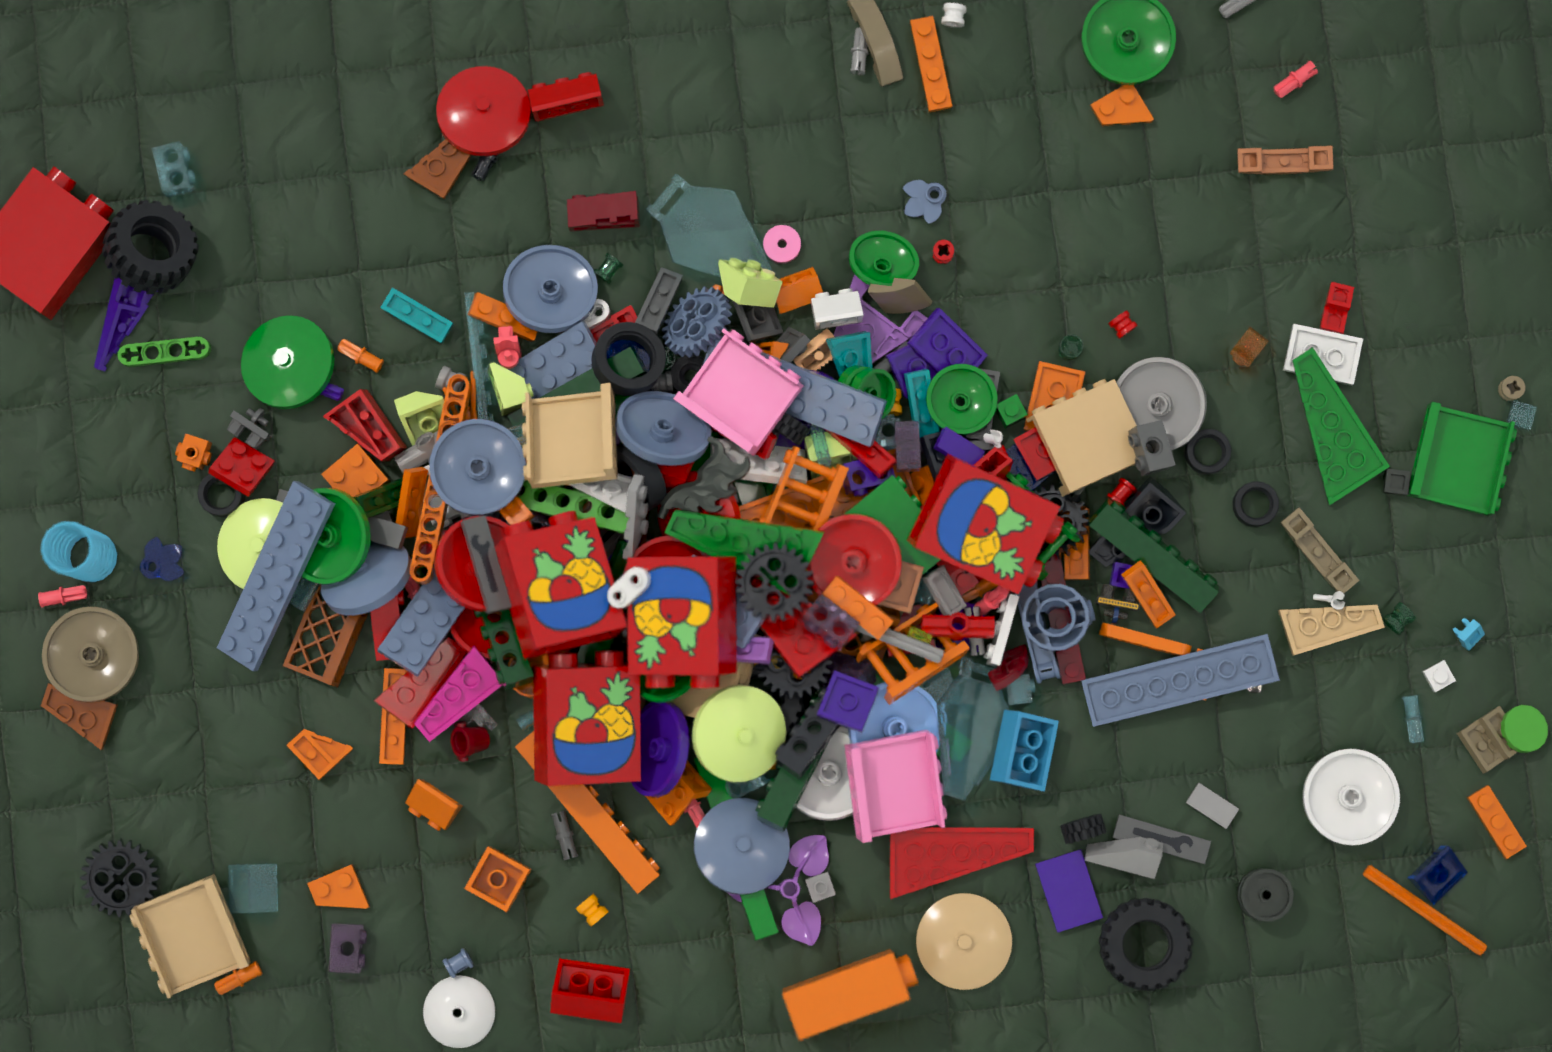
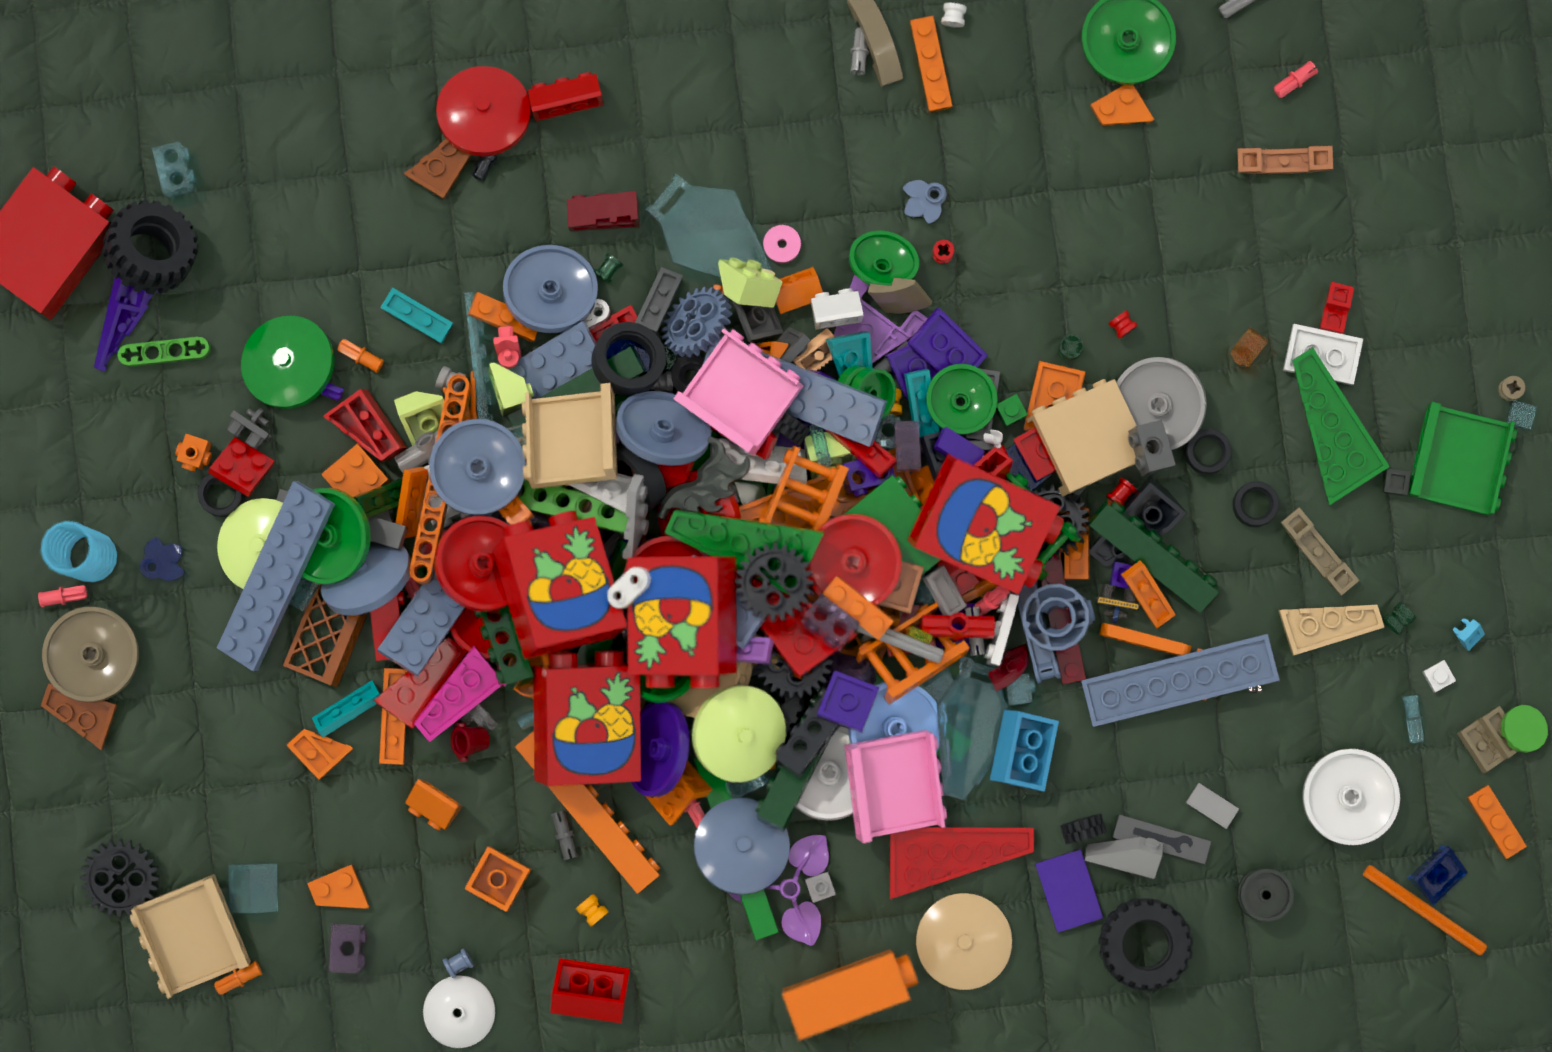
(346, 709): none -> teal plate
(486, 564): dark grey tile -> none
(1334, 603): white hand -> none

